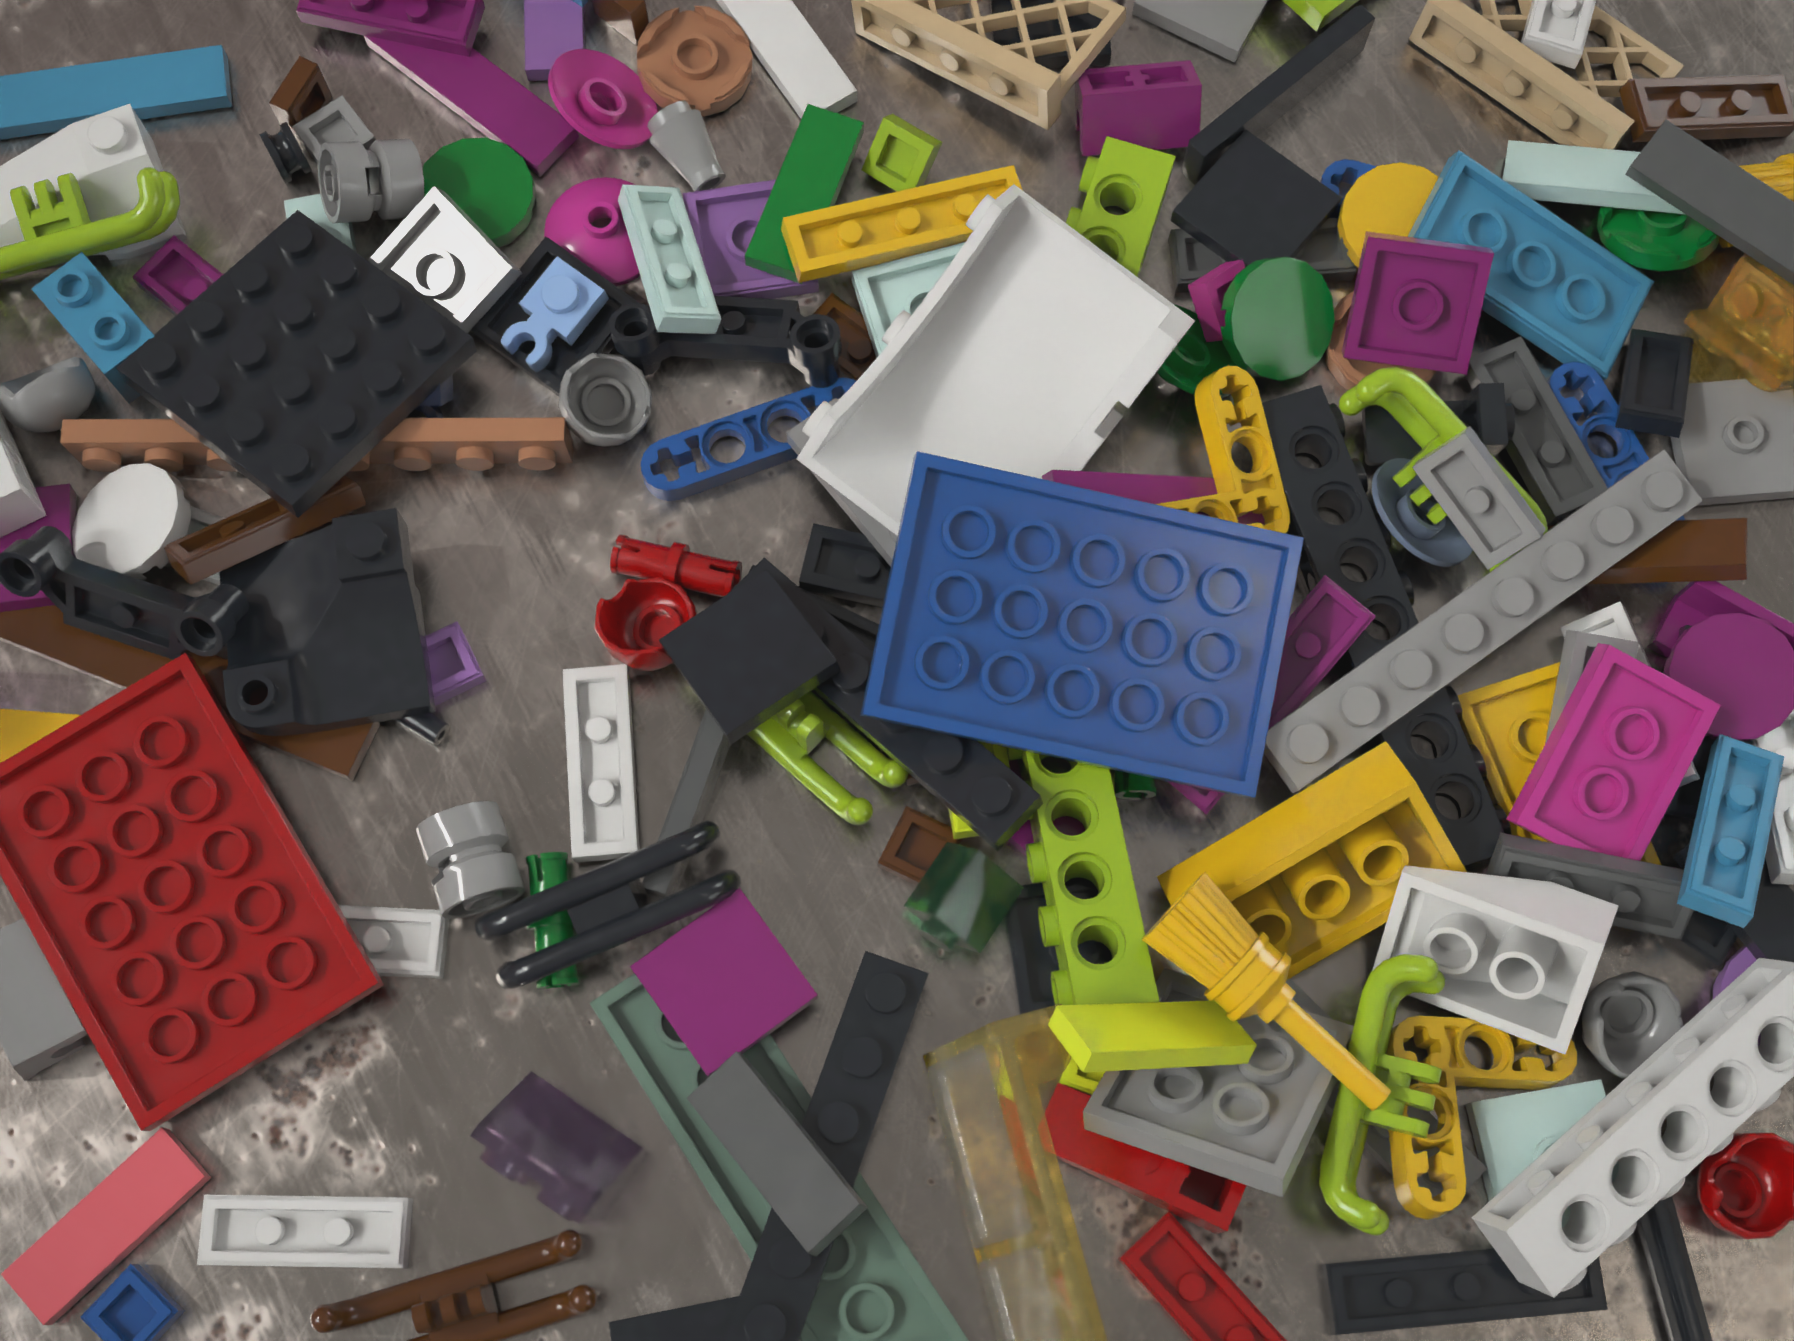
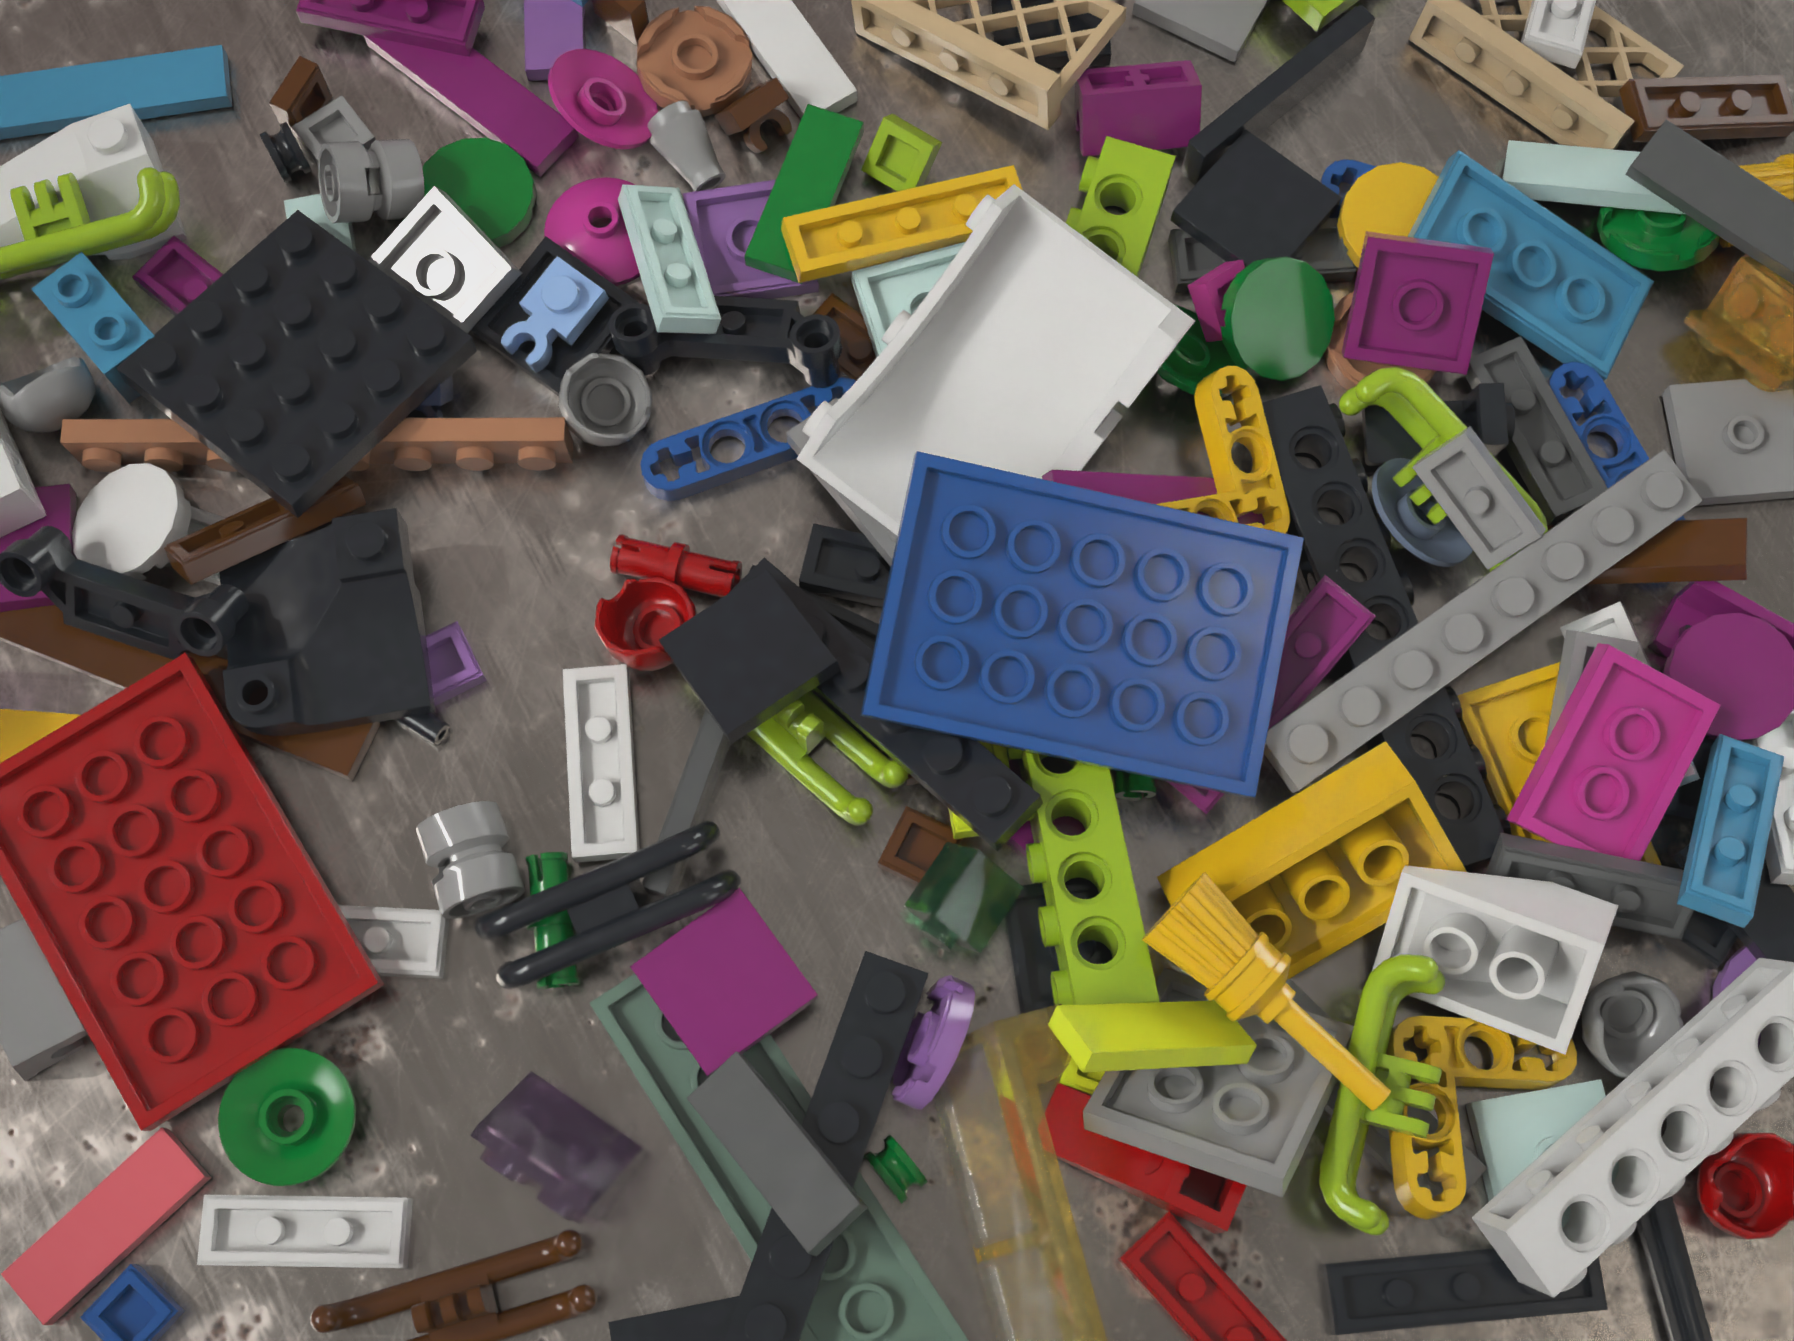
(255, 1109): none -> green dish
(752, 110): none -> reddish brown tile
(895, 1169): none -> green bush
(933, 1042): none -> medium lavender tile
(1655, 383): black tile -> none

